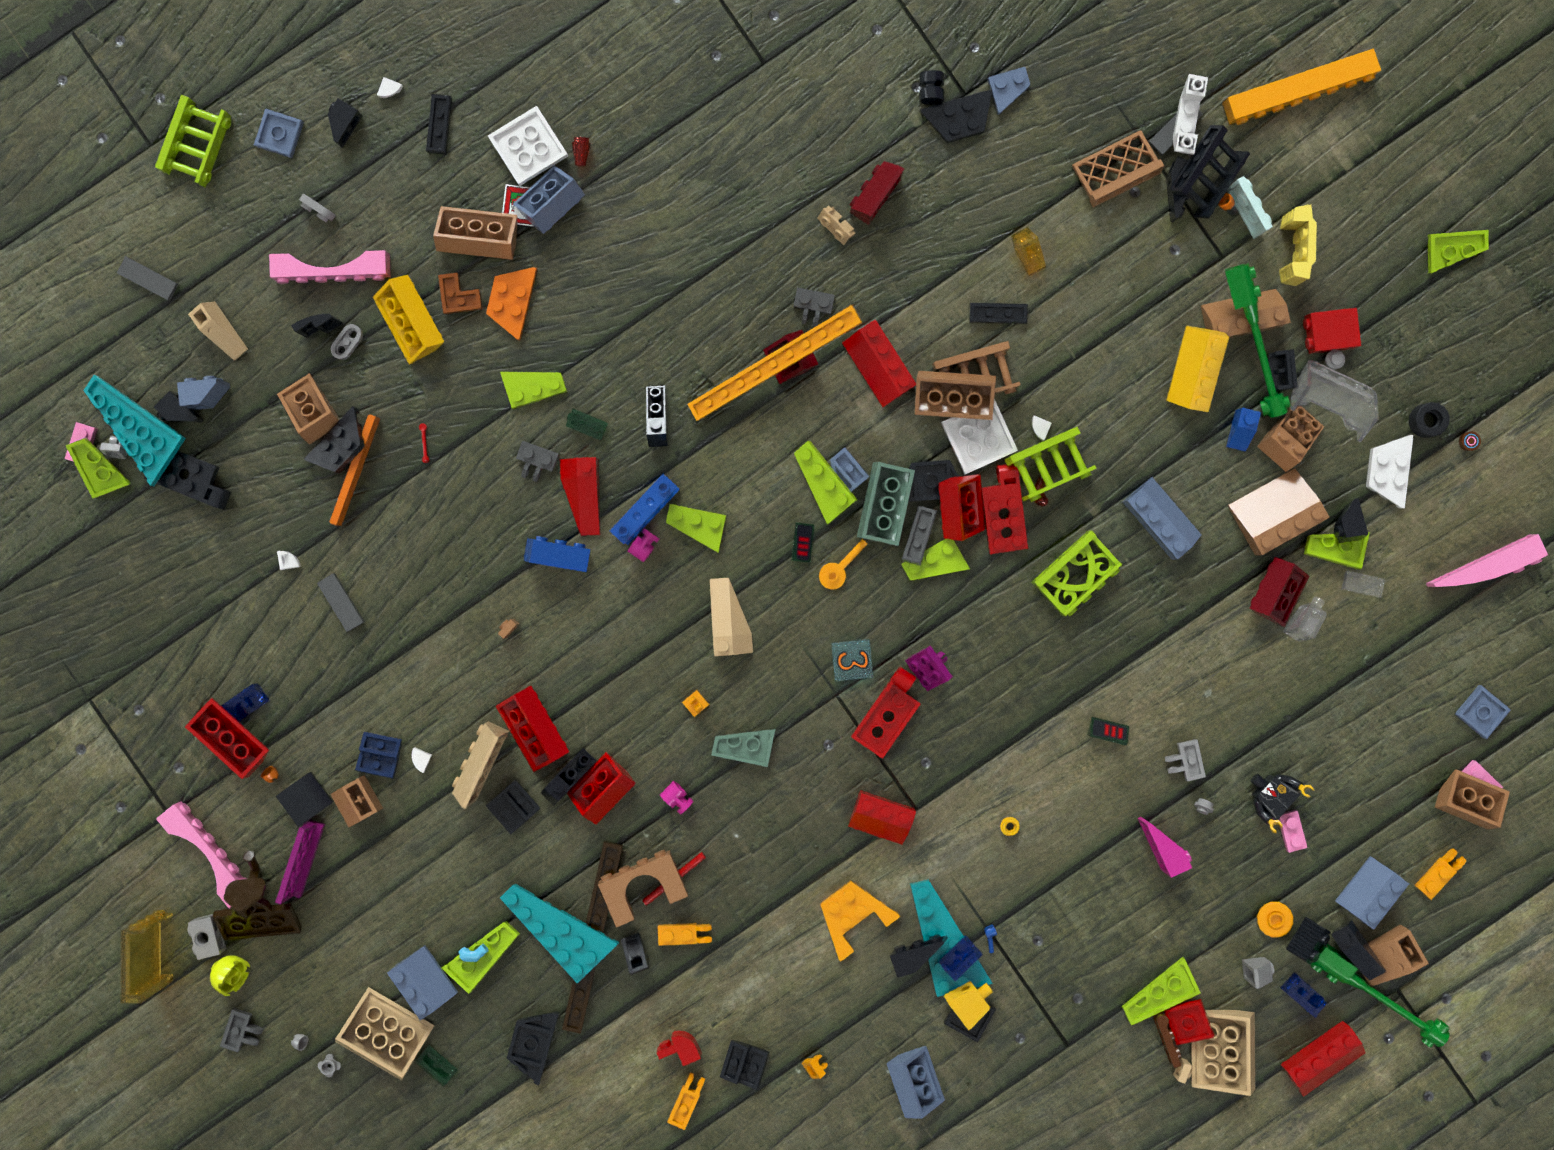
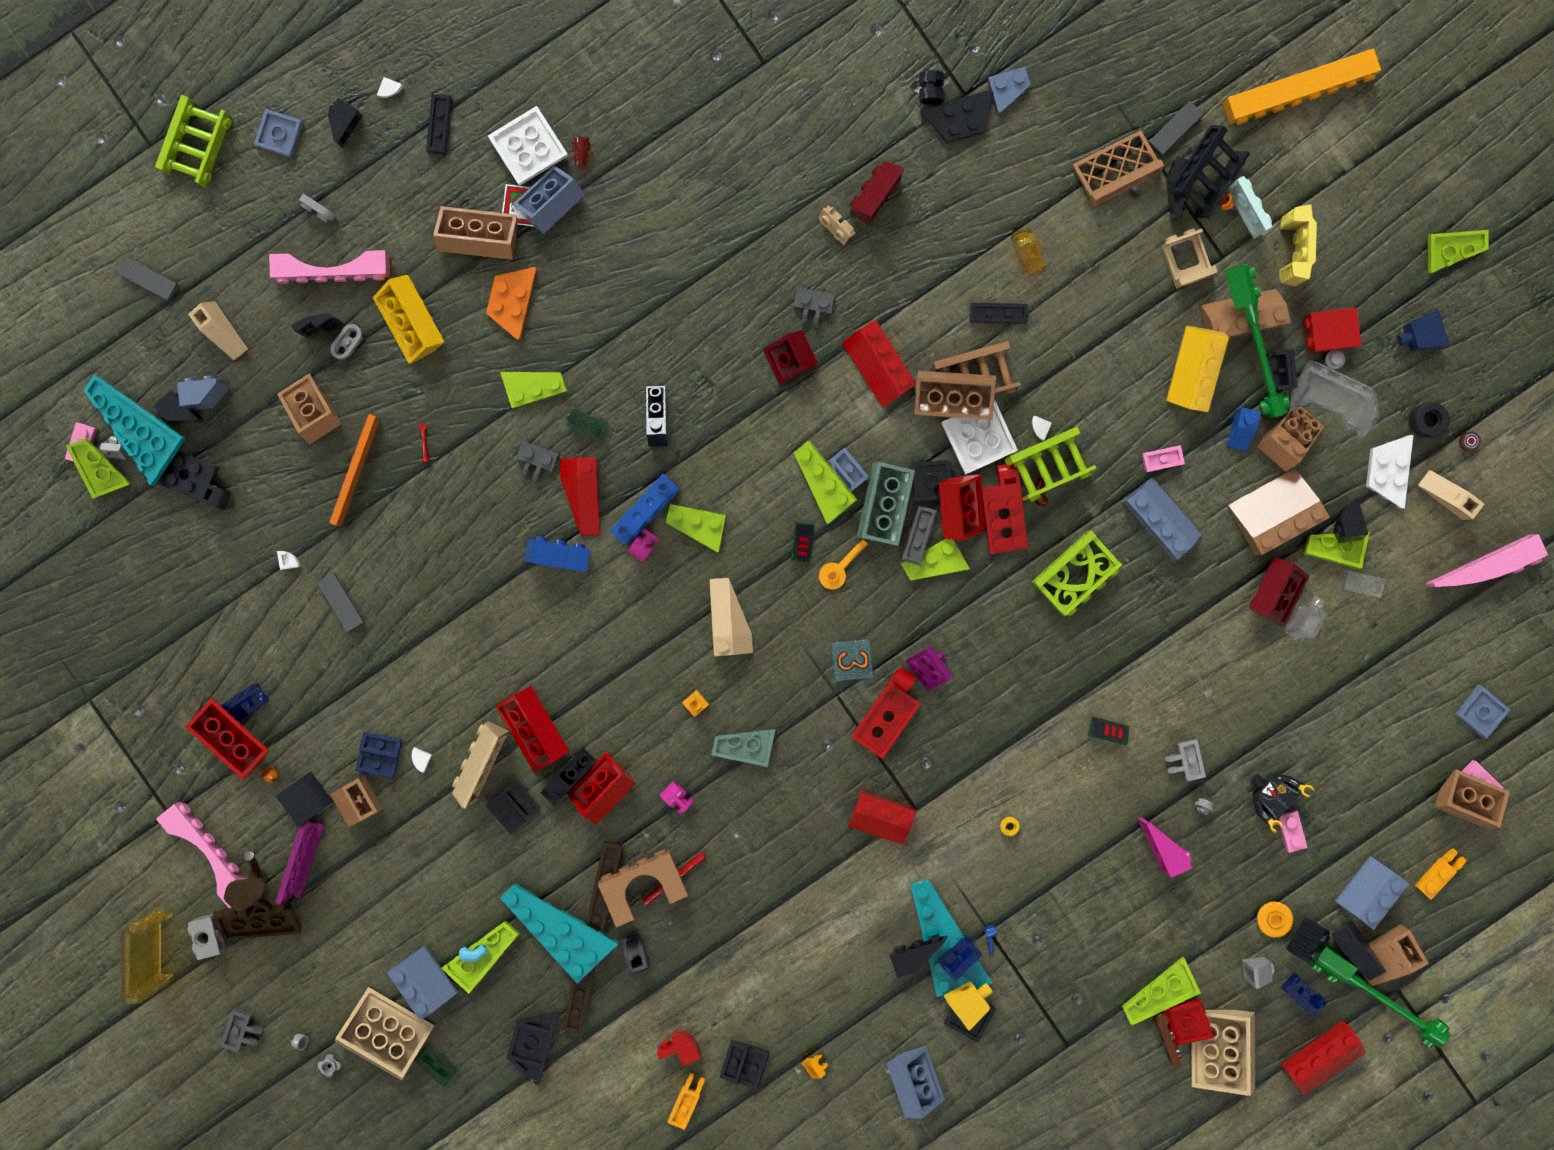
(229, 974): neon yellow cylinder -> none
(339, 444): black wing -> none
(456, 300): dark orange plate -> none
(507, 627): medium nougat plate -> none
(682, 934): light orange hinge -> none
(775, 362): light orange plate -> none
(847, 909): light orange wing -> none
(1163, 458): none -> bright pink plate
(1184, 132): white slope -> none
(1184, 1071): tan plate -> none
(1192, 274): none -> tan window
(1424, 333): none -> dark blue torso
(1451, 496): none -> tan slope

